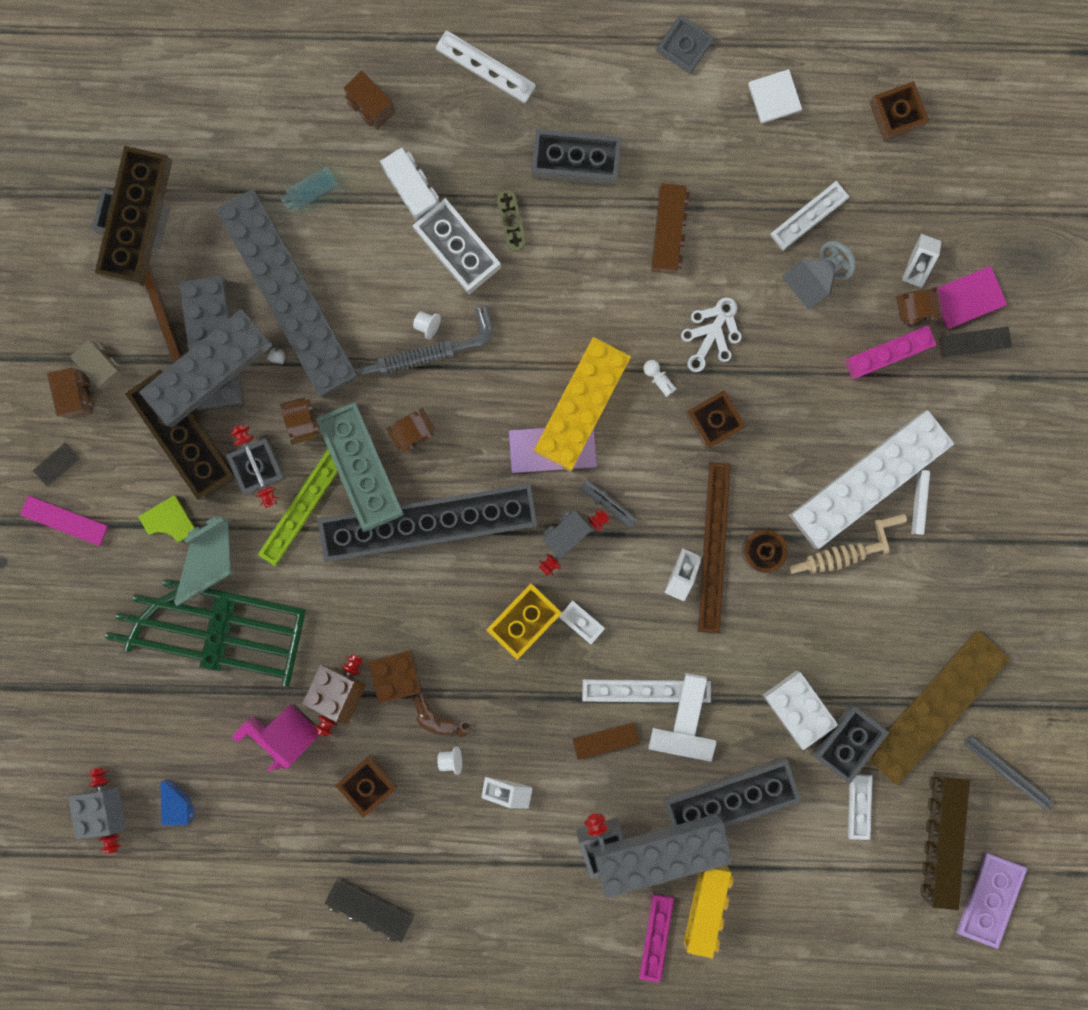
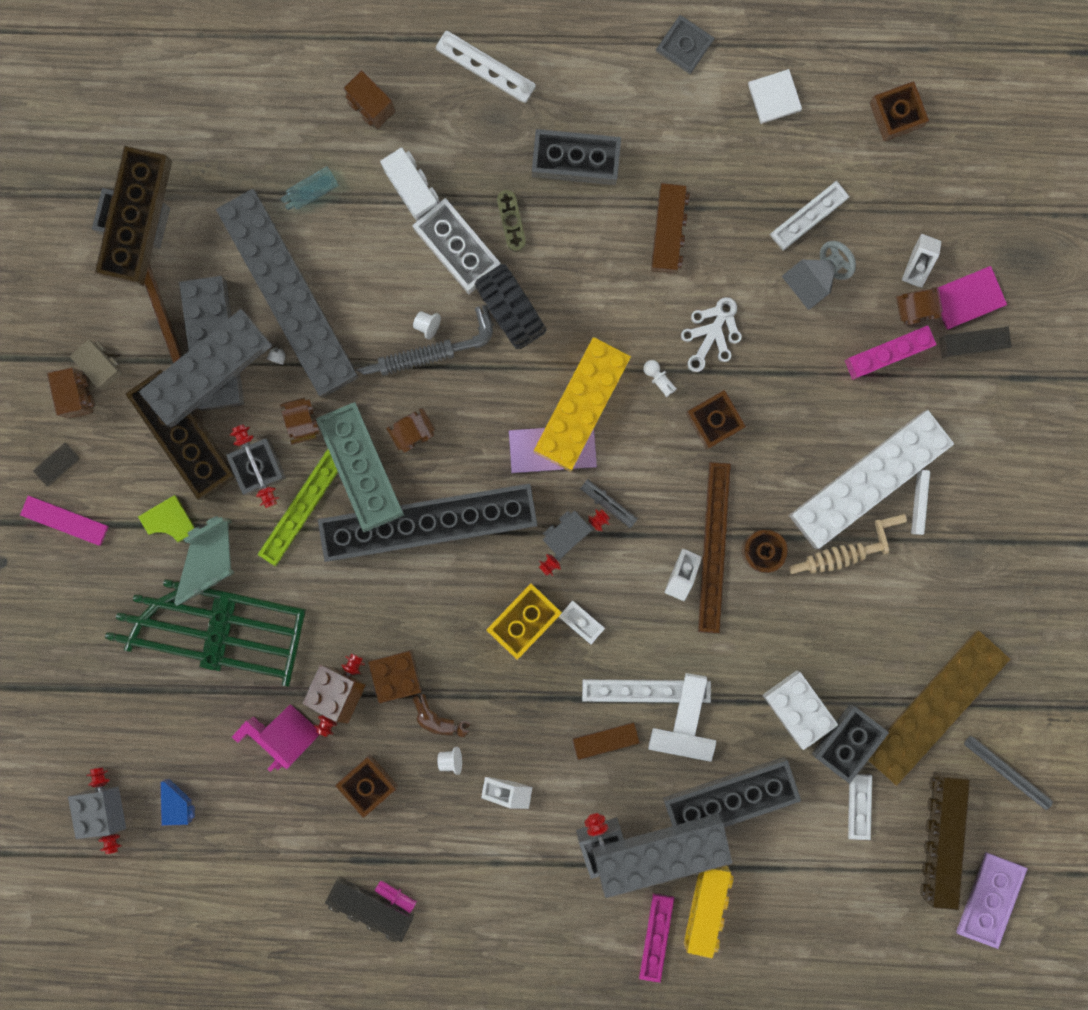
(395, 896): none -> dark pink axle
(510, 306): none -> black tyre

